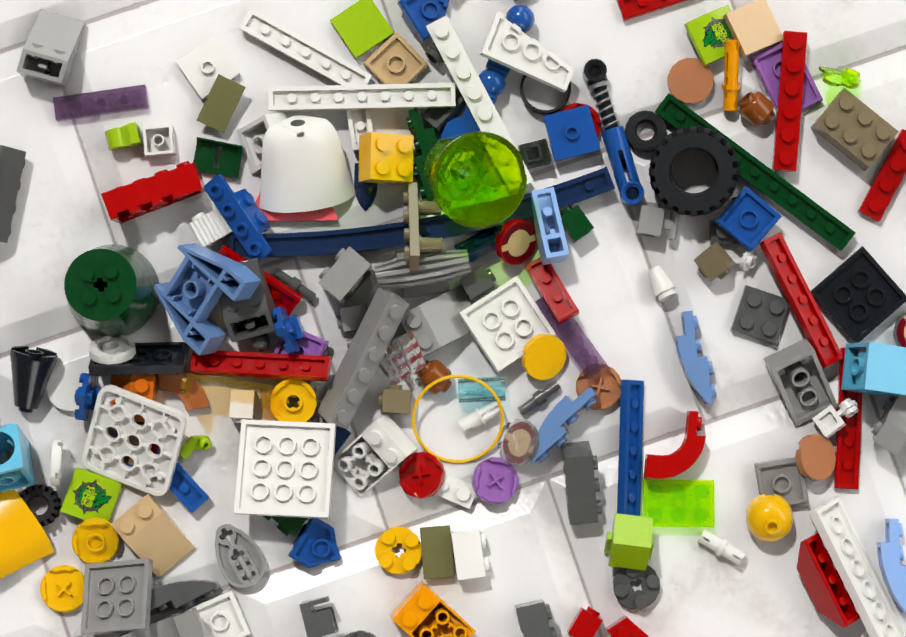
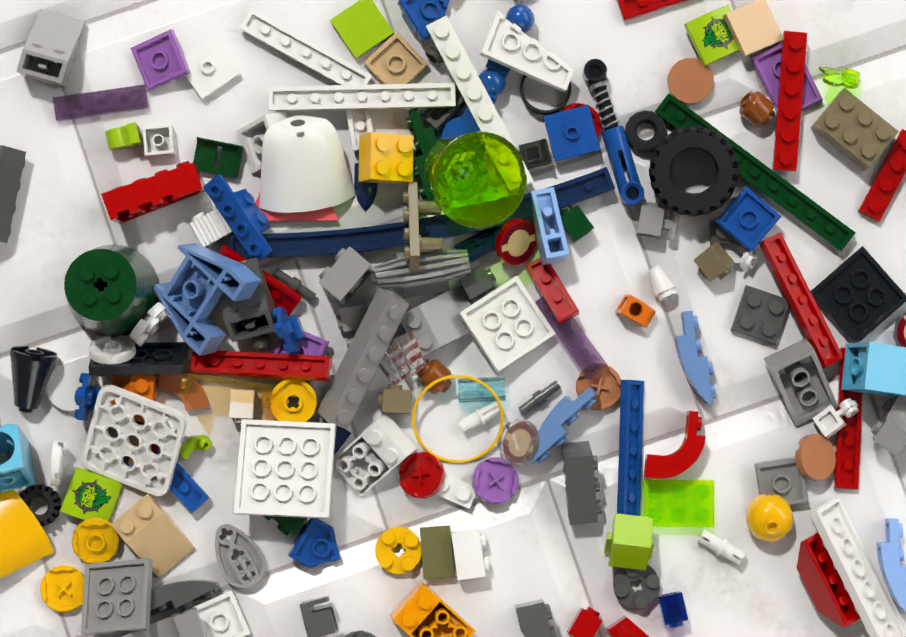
(149, 325): none -> white plate
(160, 60): none -> medium lavender tile
(221, 103): olive piece -> none
(543, 356): yellow tile -> none
(635, 310): none -> orange leg
(672, 609): none -> clear blue brick
(731, 70): light orange pin -> none

